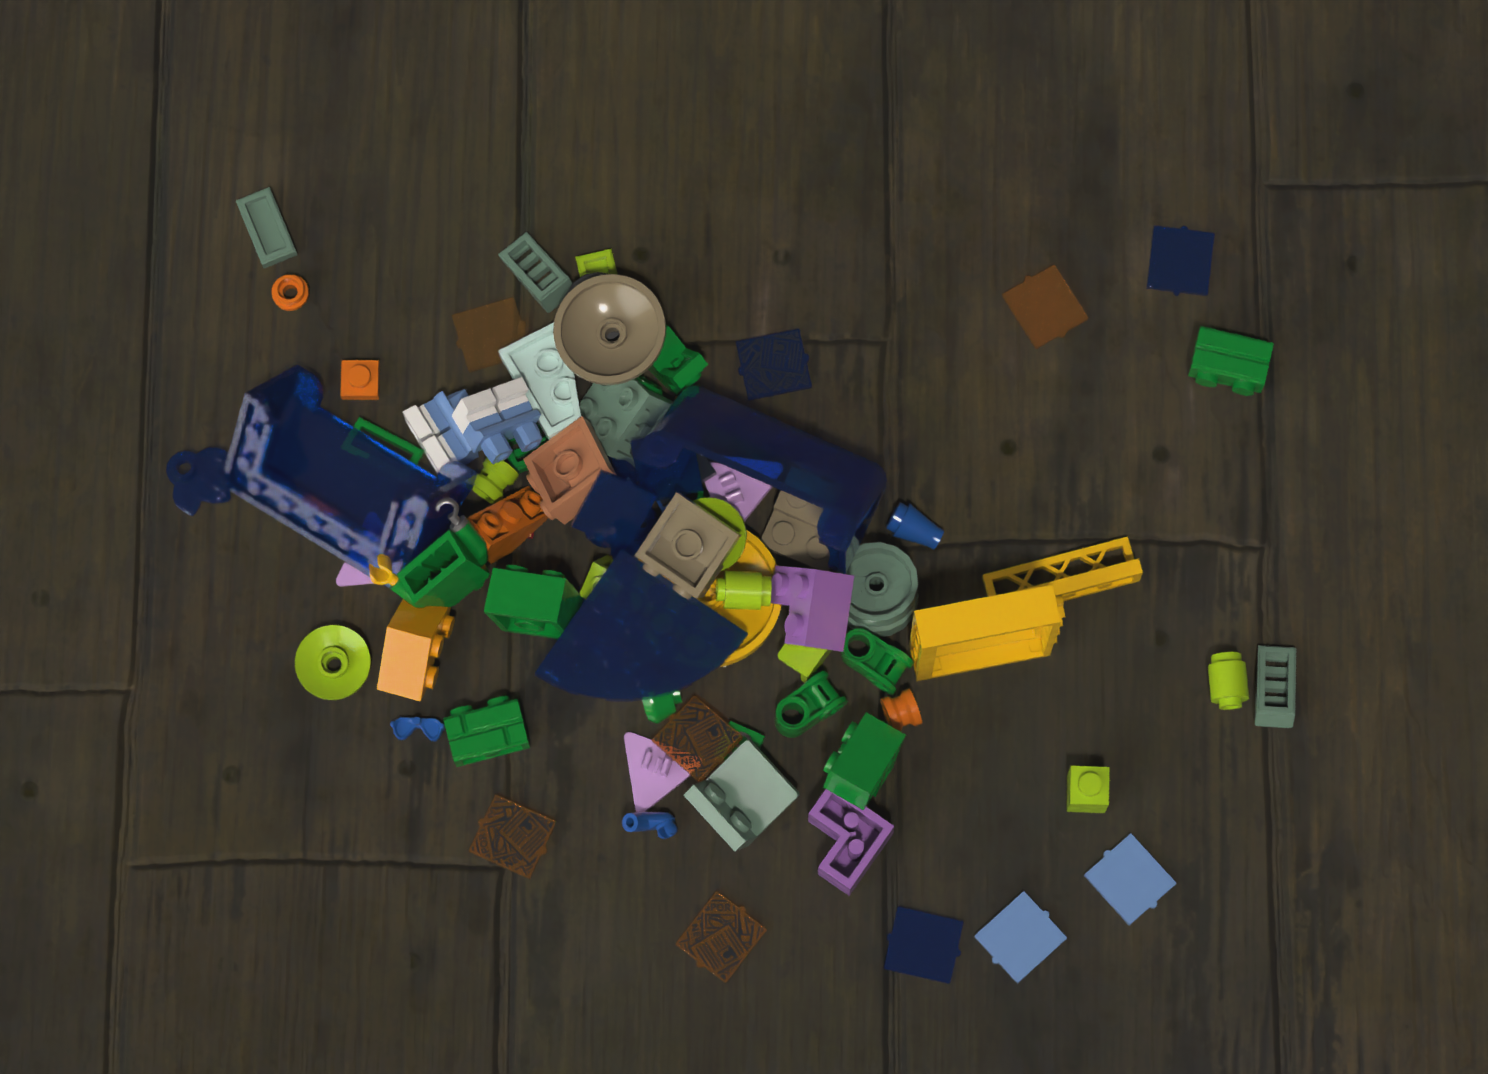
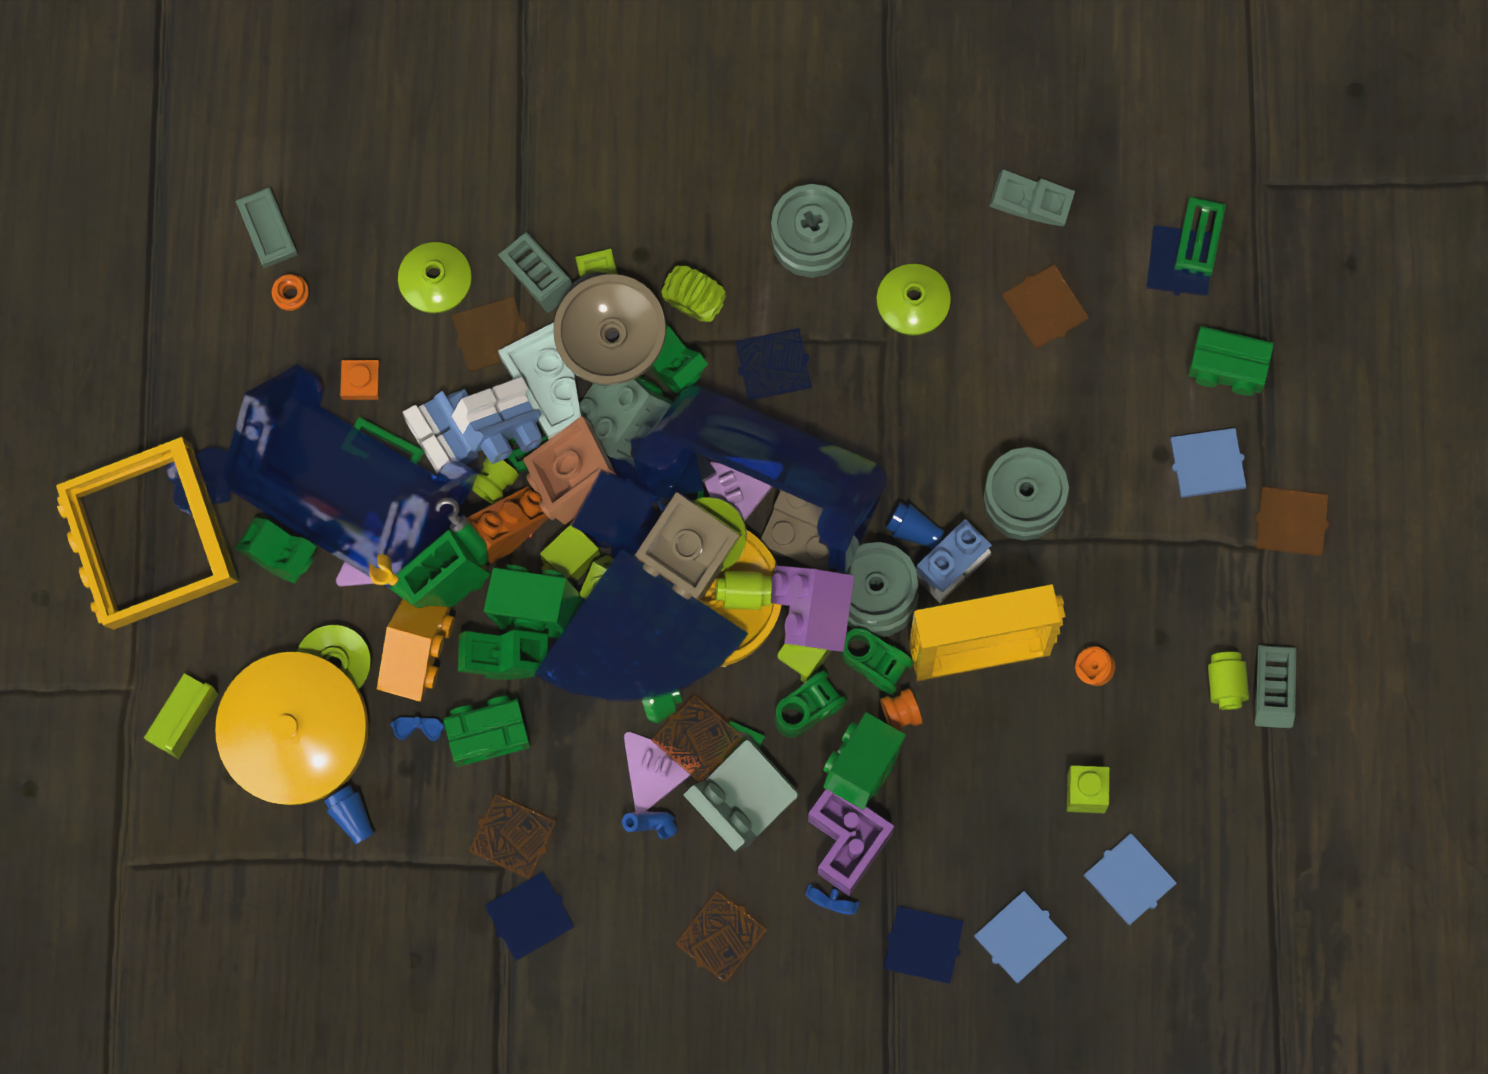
(83, 541): none -> yellow window
(181, 715): none -> lime panel
(276, 550): none -> green brick
(292, 728): none -> yellow dish
(349, 813): none -> blue cone
(437, 293): none -> lime dish
(503, 656): none -> green brick
(529, 916): none -> clear blue piece
(570, 554): none -> lime brick
(693, 293): none -> lime gear
(792, 237): none -> sand green wheel
(830, 902): none -> blue piece
(909, 315): none -> lime dish
(956, 555): none -> medium blue hips
(1016, 475): none -> sand green wheel
(1031, 199): none -> sand green slope
(1071, 587): yellow fence -> none
(1095, 666): none -> orange tile
(1194, 265): none -> green tile
(1208, 463): none -> medium blue piece
(1292, 521): none -> clear orange piece

